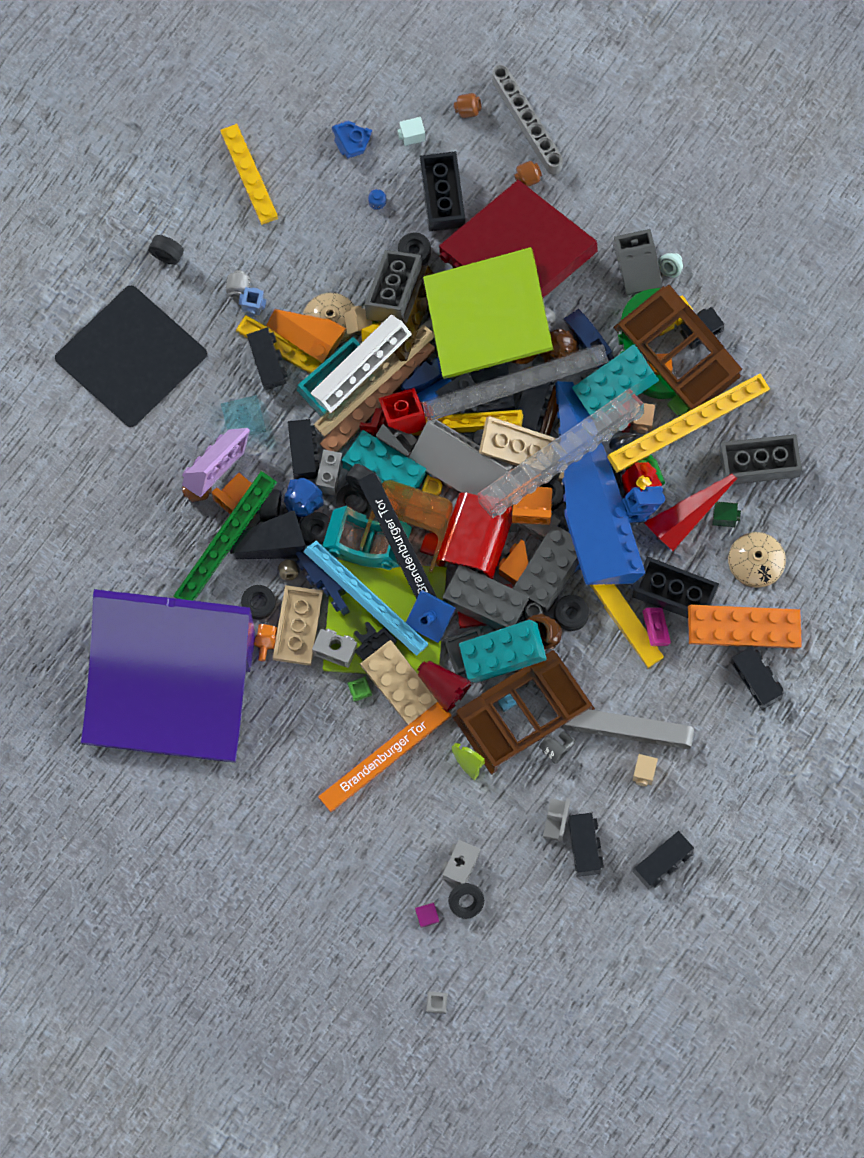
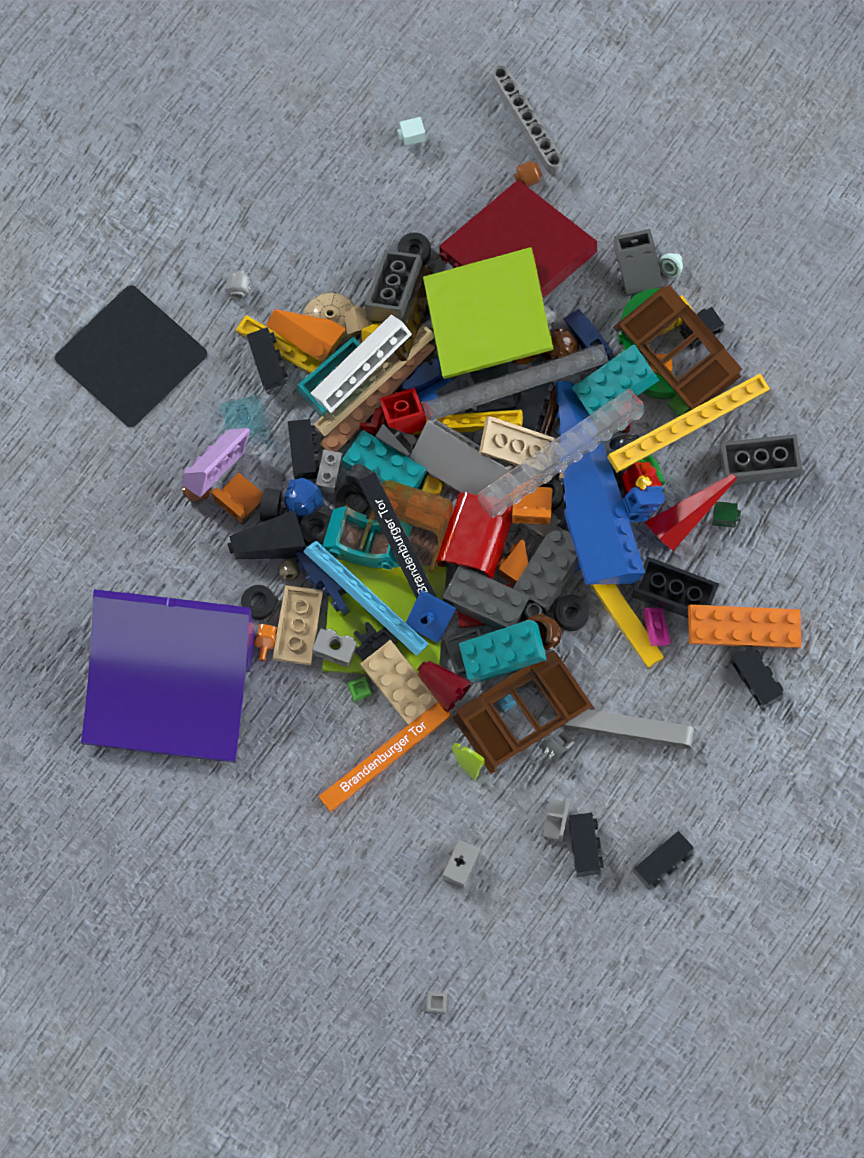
(165, 249): black tyre -> none
(226, 537): green tile -> none
(247, 301): medium blue brick -> none
(249, 174): yellow plate -> none
(351, 138): blue plate -> none
(377, 199): blue piece -> none
(427, 915): magenta tile -> none
(429, 544): red tile -> none
(442, 191): black brick -> none
(461, 890): black tyre -> none
(468, 105): dark orange head -> none
(644, 770): tan brick -> none
(645, 423): light nougat brick -> none
(753, 570): tan dish -> none

